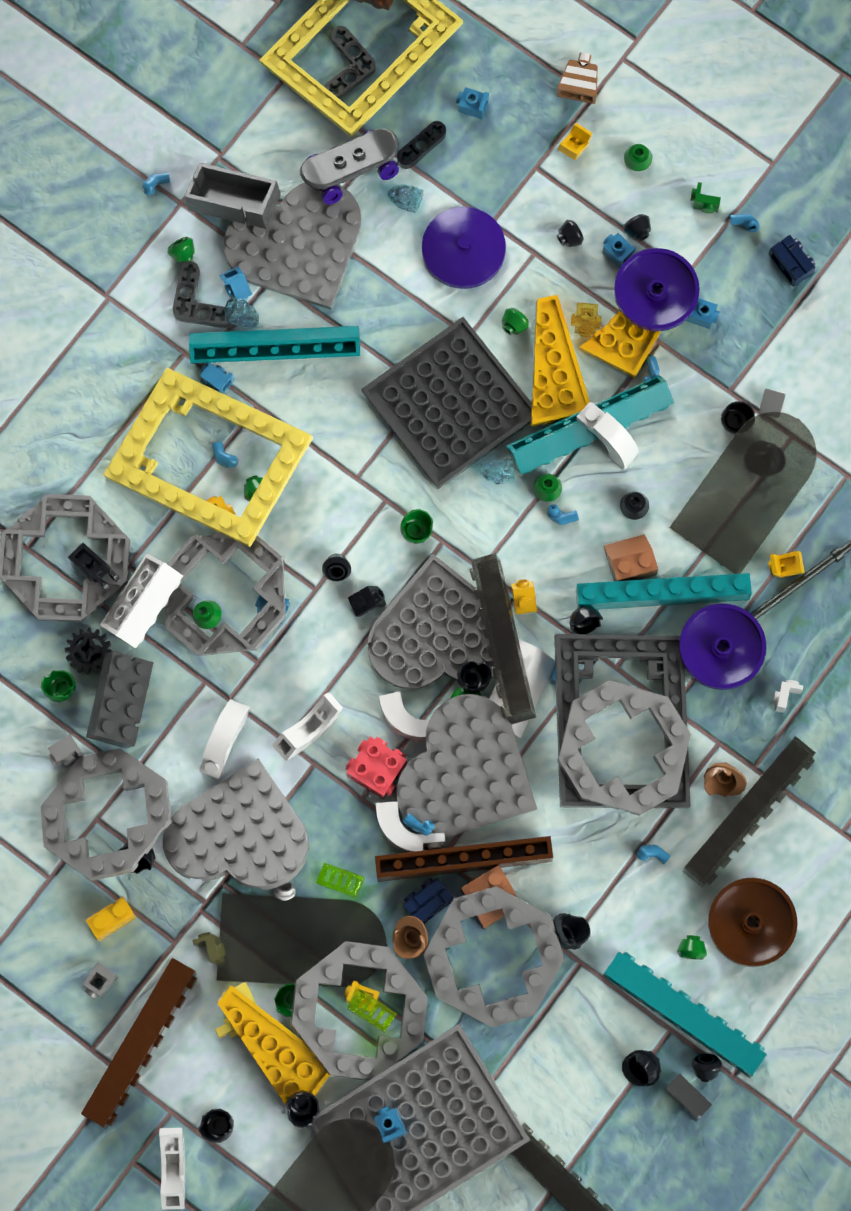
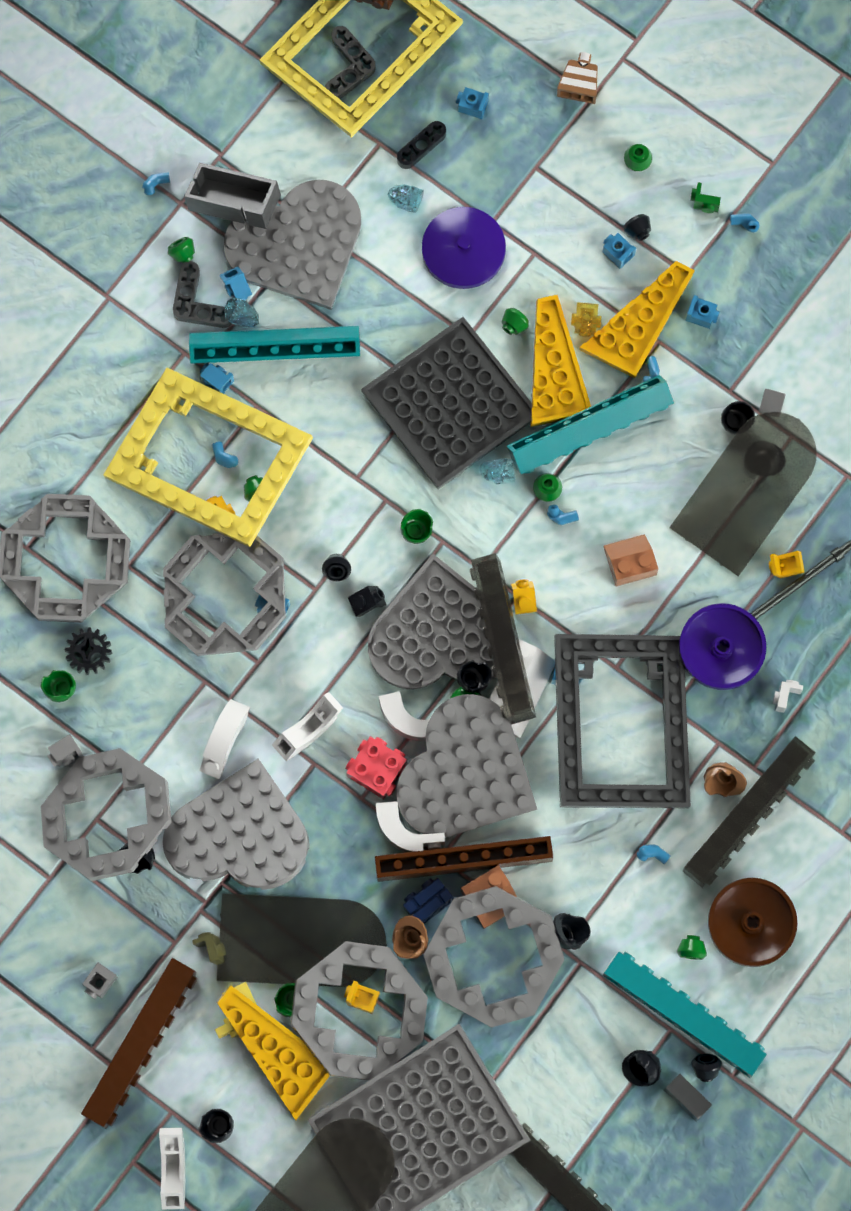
(92, 565): black hinge -> none
(110, 919): yellow brick -> none
(119, 699): dark grey piece -> none
(141, 600): white slope -> none
(207, 614): green cone -> none
(285, 891): white plate -> none
(302, 1108): black hair -> none
(350, 160): piece -> none
(357, 886): clear neon green slope -> none
(360, 1013): clear neon green slope -> none
(397, 1128): dark azure brick -> none
(416, 825): dark azure arm -> none
(570, 234): black cone -> none
(575, 142): yellow bracket -> none
(585, 620): black hair -> none
(617, 440): white arch -> none
(634, 505): black cone -> none
(634, 703): light grey plate -> none
(656, 289): dark purple dish -> none
(664, 591): teal brick -> none
(792, 260): dark blue brick -> none

